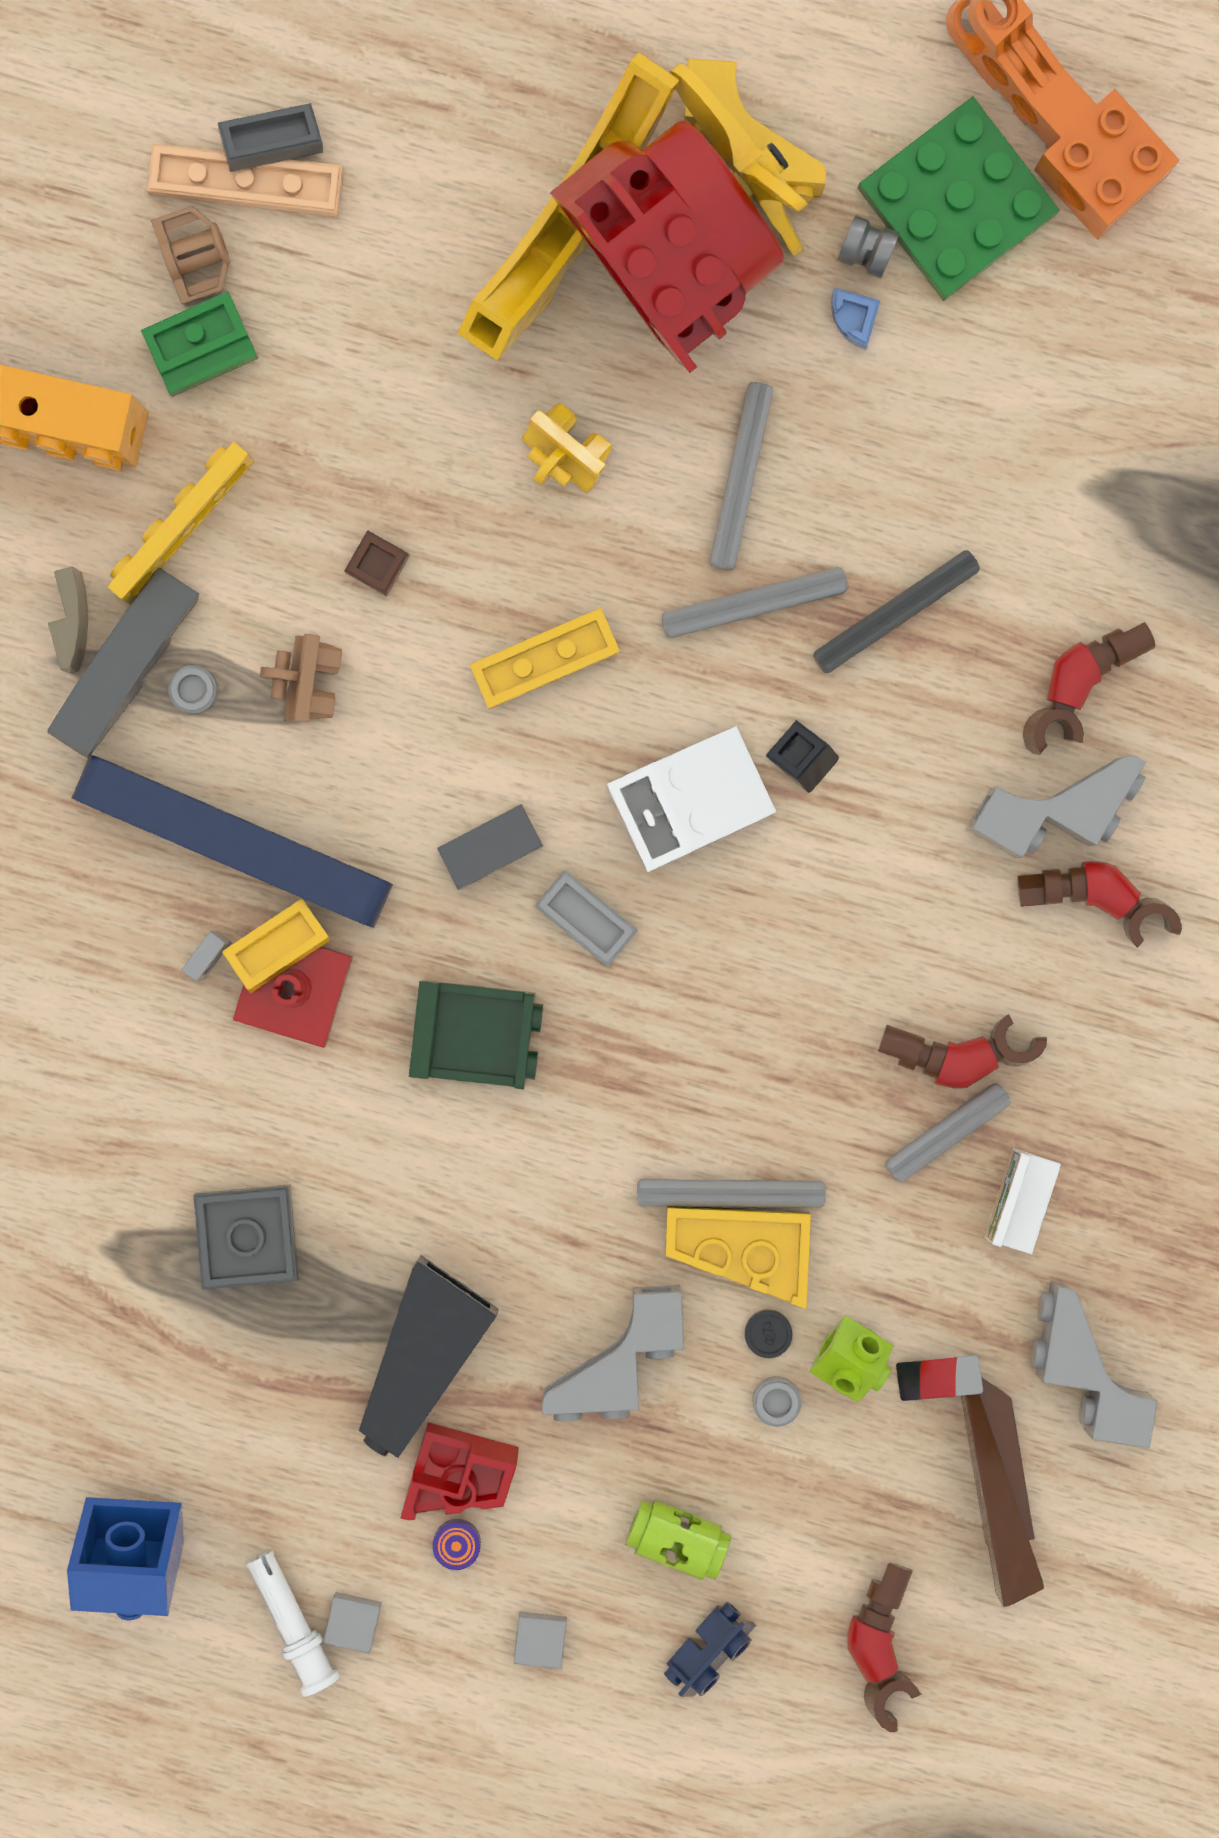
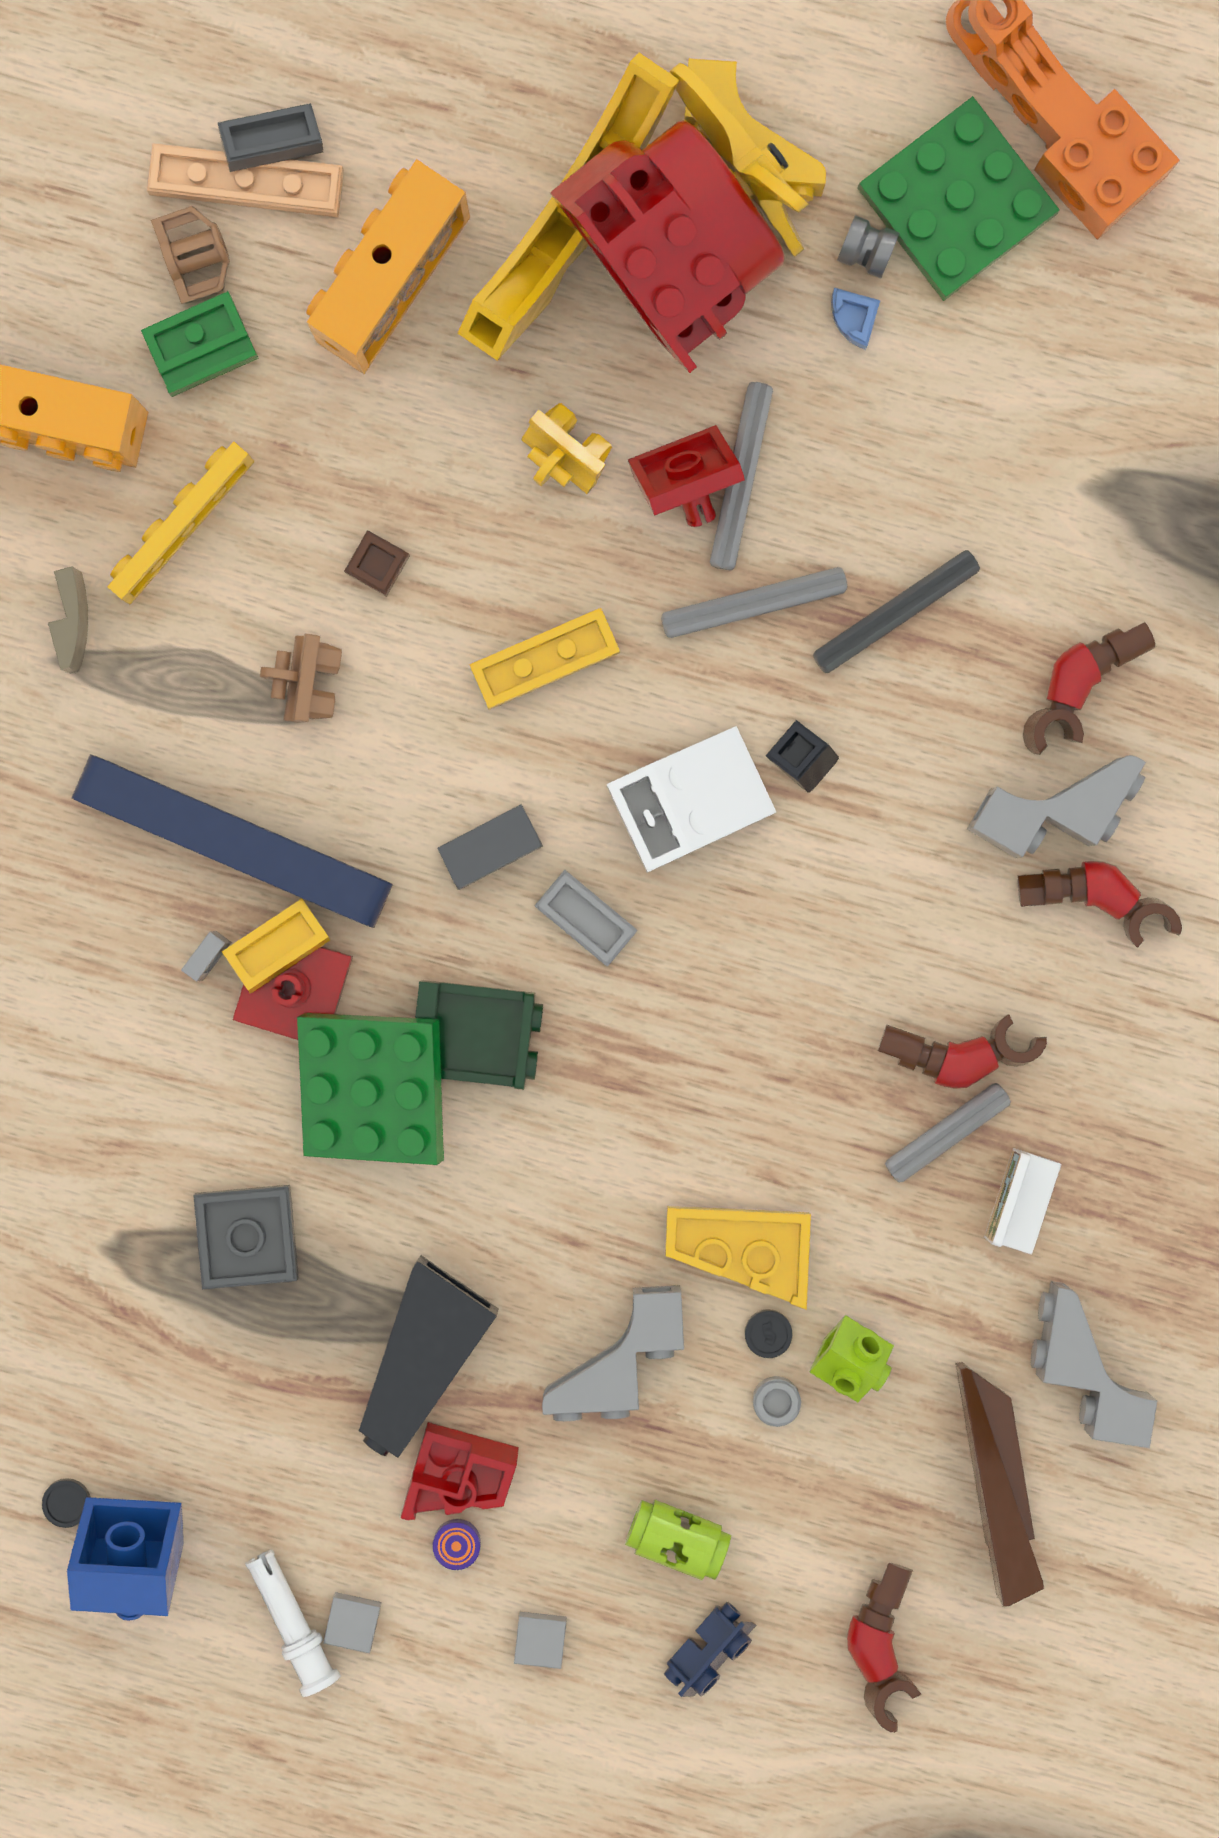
(64, 1502): none -> black piece
(123, 663): dark grey slope -> none
(193, 689): light grey tile -> none
(371, 1088): none -> green plate
(388, 265): none -> light orange brick
(687, 474): none -> red tile
(731, 1193): light grey axle -> none
(939, 1378): sticker -> none

